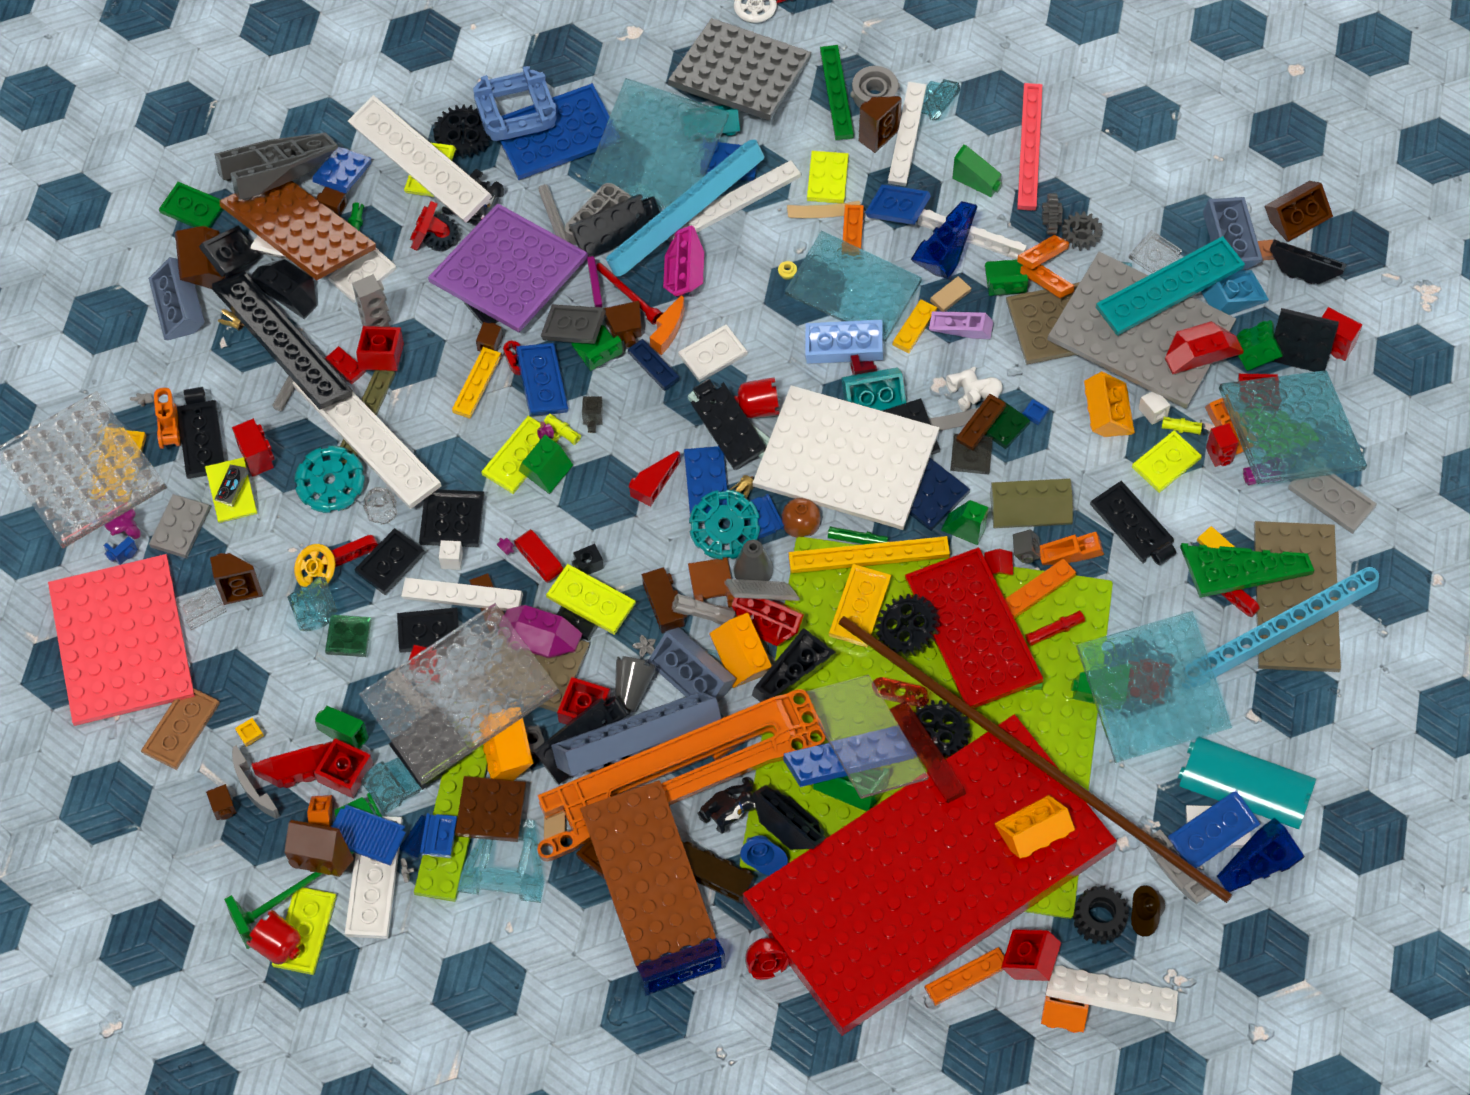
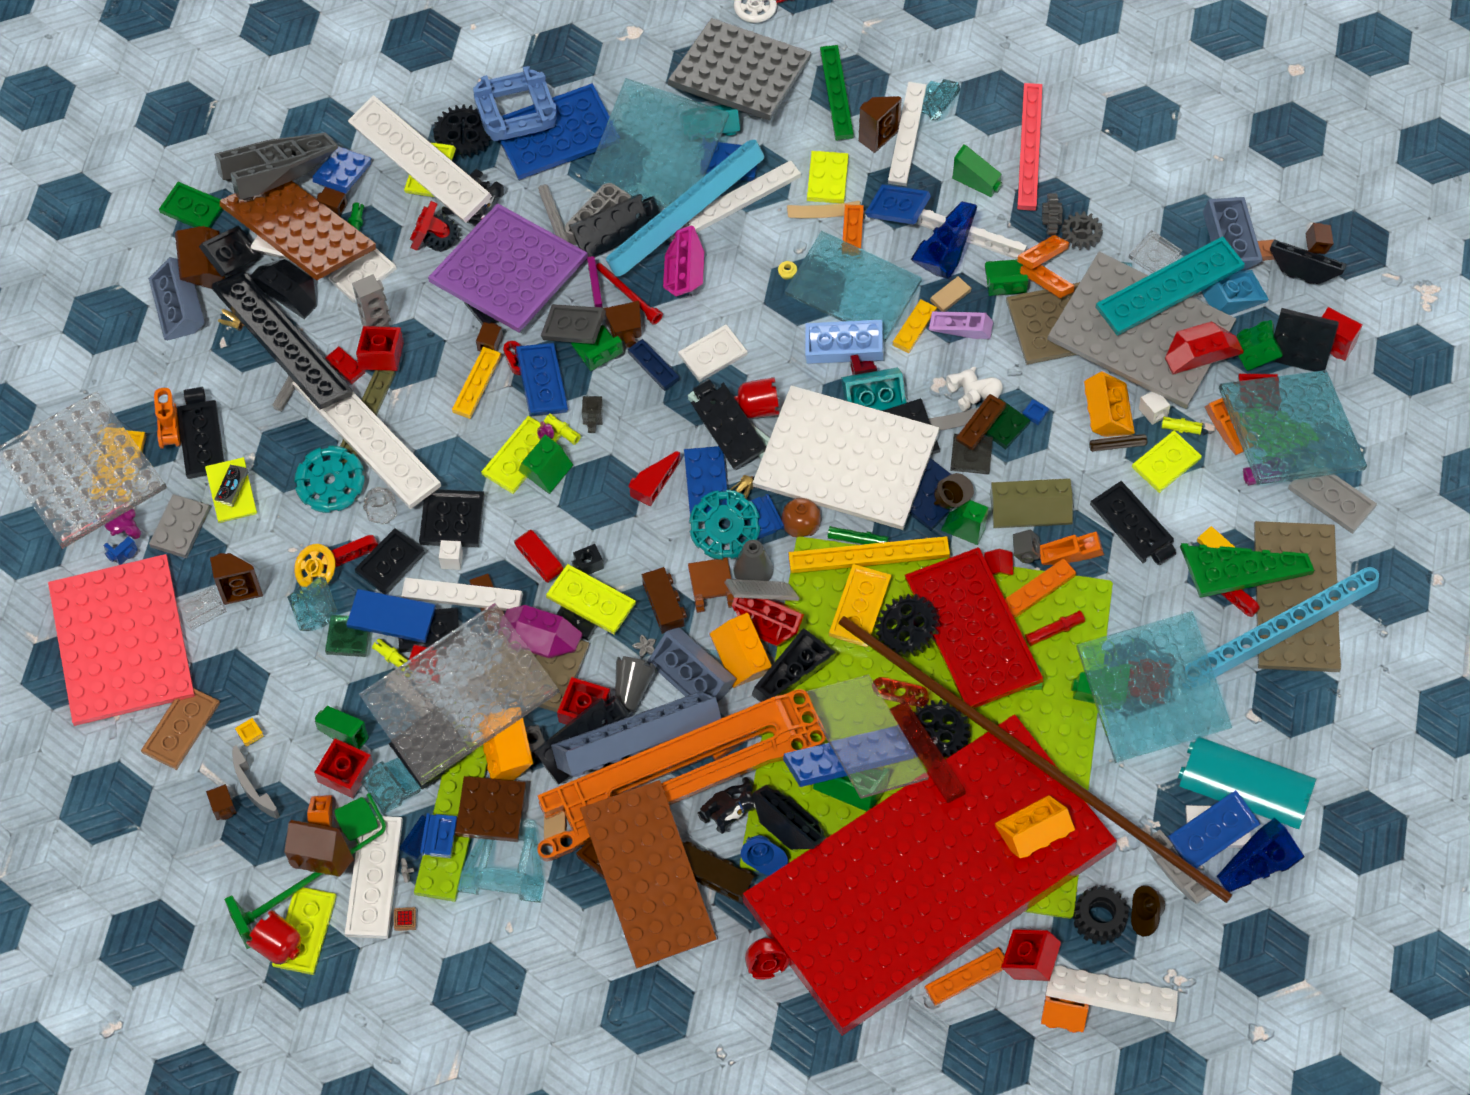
(142, 398): light grey plant -> none
(254, 447): red brick -> none
(291, 767): red wedge -> none
(369, 834): blue window -> none
(390, 654): none -> neon yellow pin
(391, 616): none -> blue tile
(404, 919): none -> tile
(506, 546): magenta plate -> none
(667, 326): orange slope -> none
(681, 966): clear blue slope -> none
(689, 606): light grey axle -> none
(871, 79): light grey piece -> none
(953, 491): none -> dark brown piece
(1118, 442): none -> dark brown axle
(1222, 445): red brick -> none
(1299, 210): reddish brown slope -> none
(1319, 238): none -> reddish brown brick

